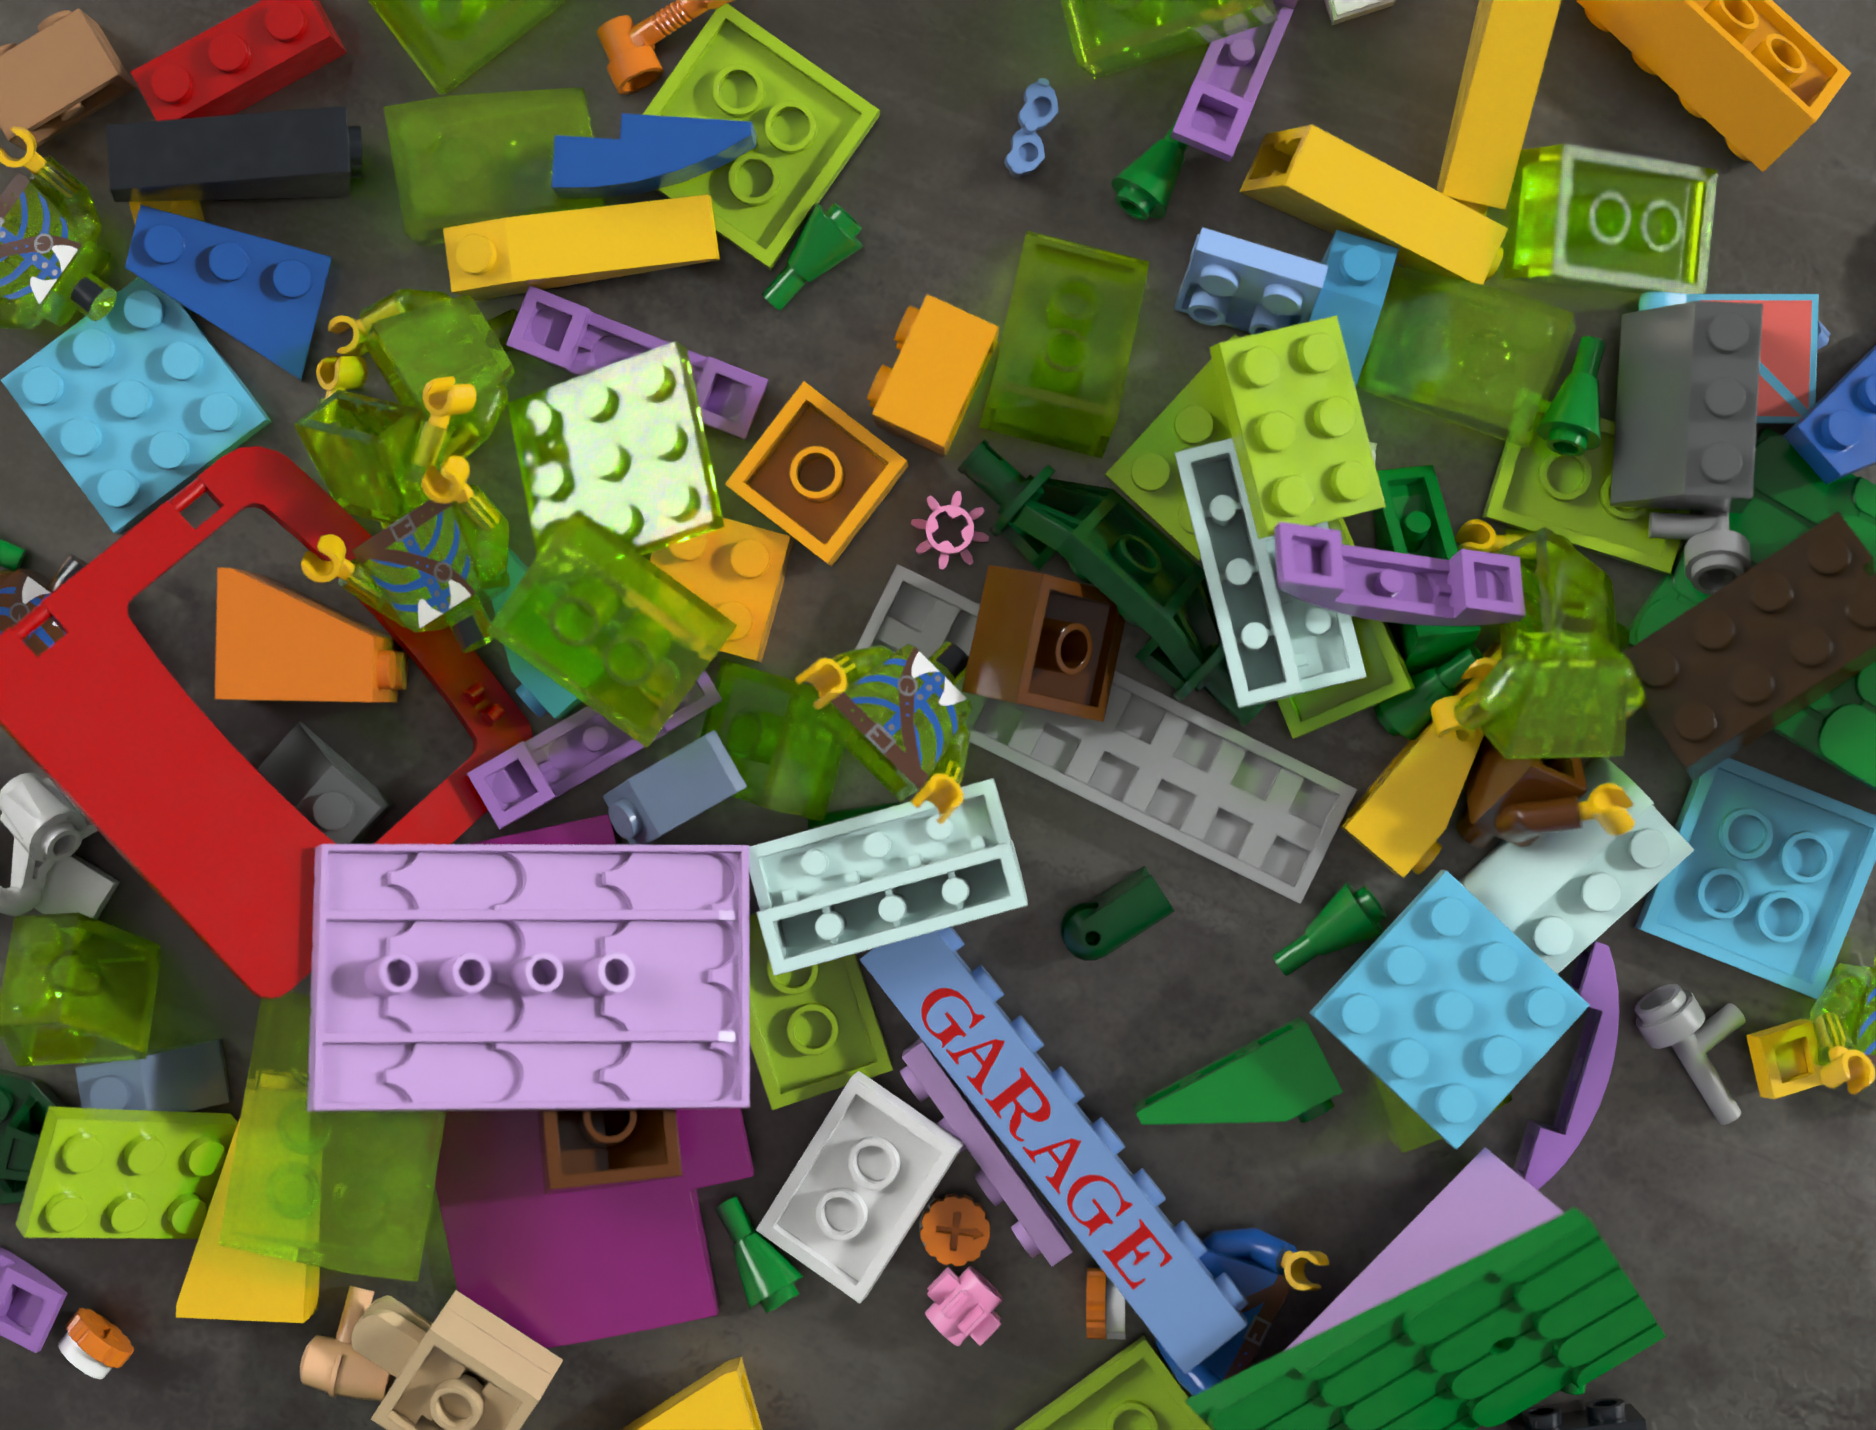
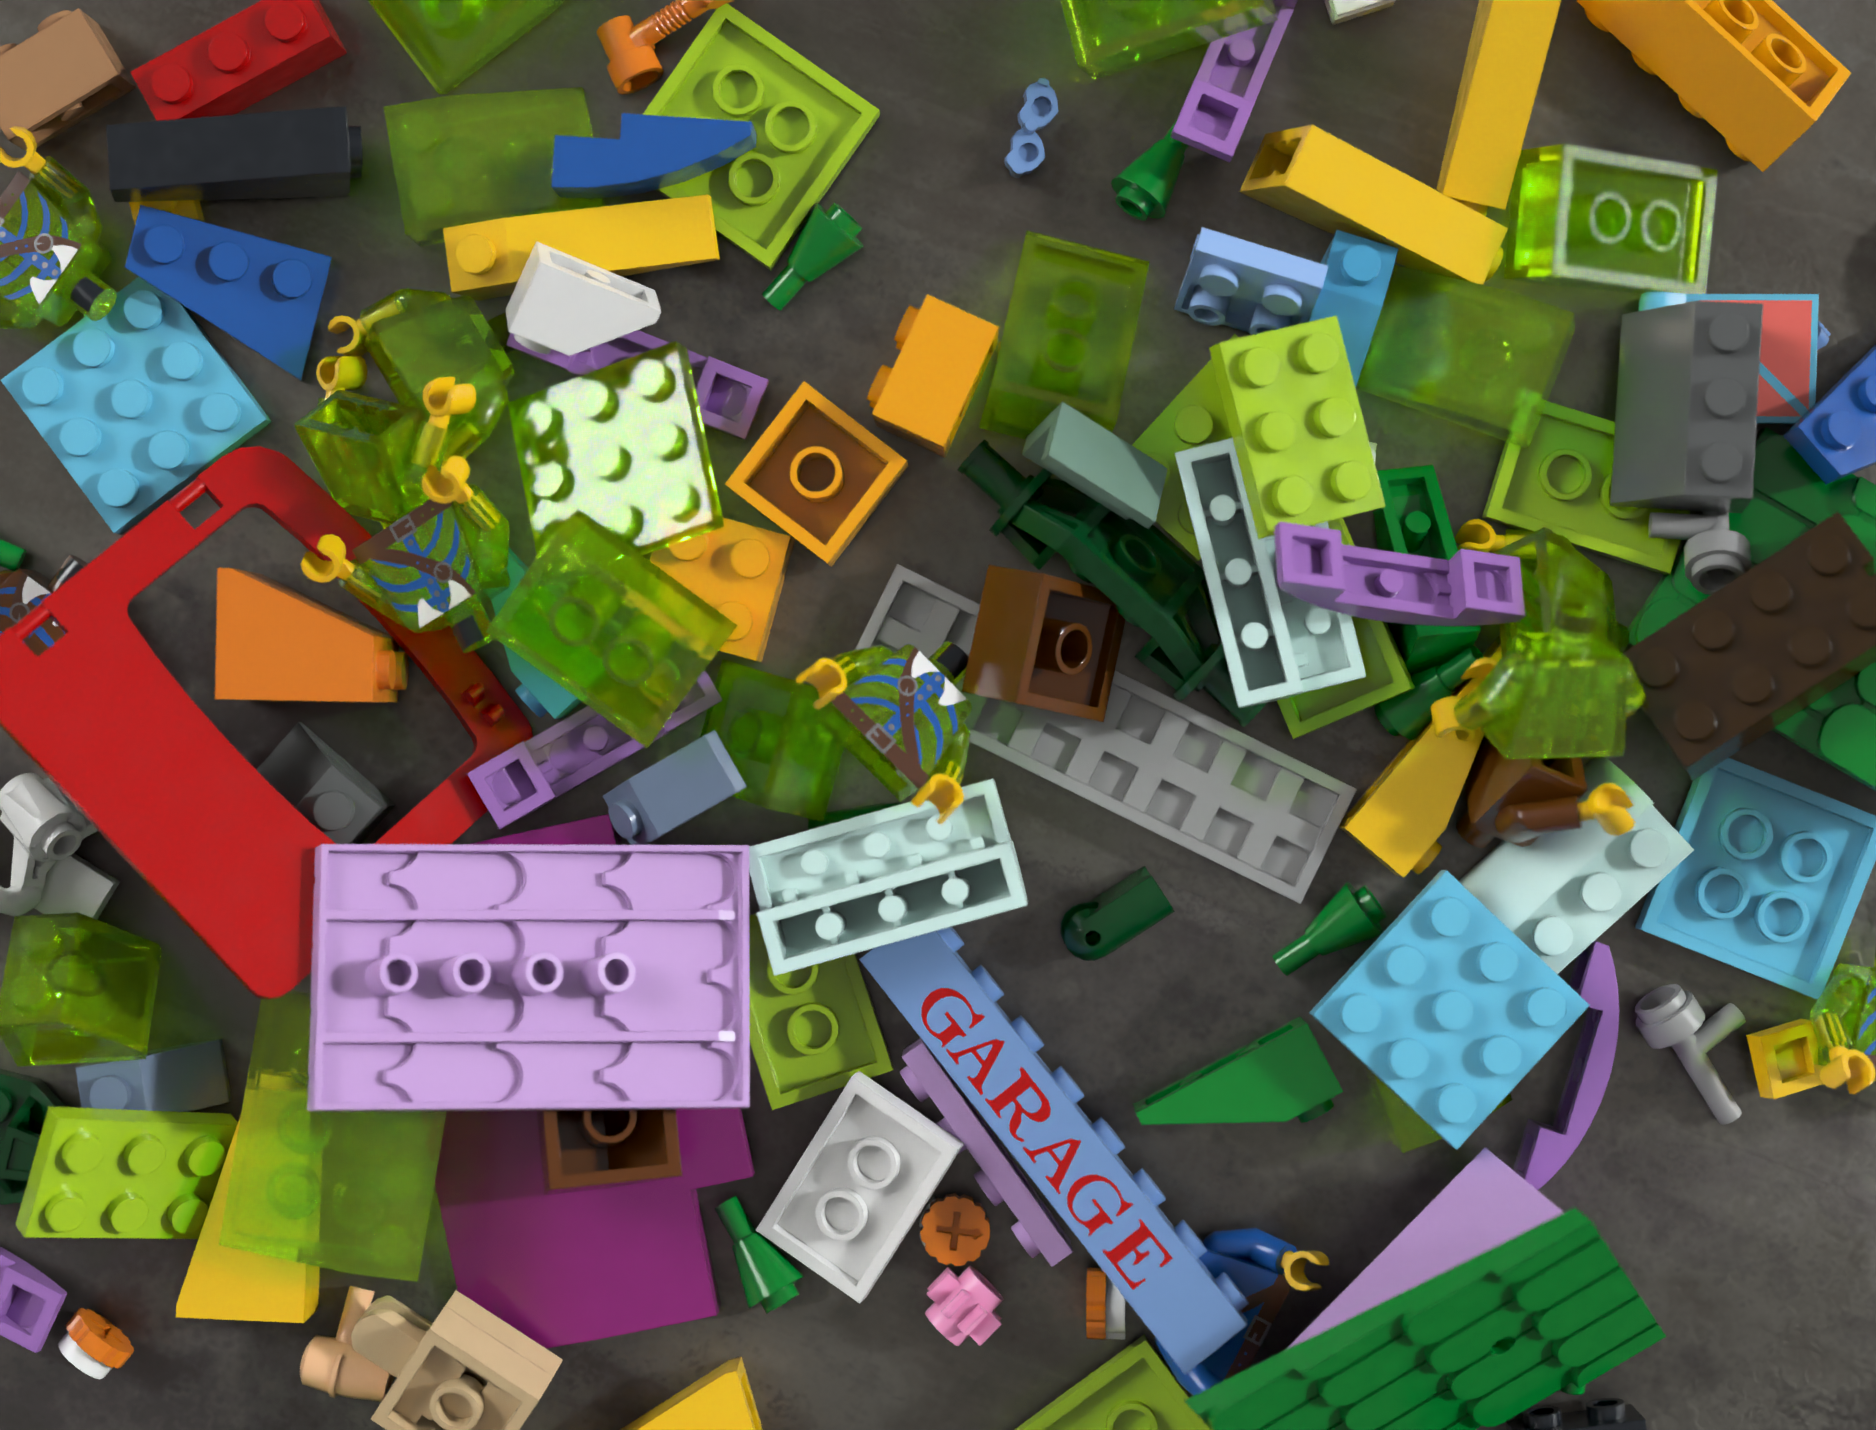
(575, 304): none -> white slope
(954, 513): bright pink gear -> none
(1098, 464): none -> sand green panel
(1574, 414): green cone -> none

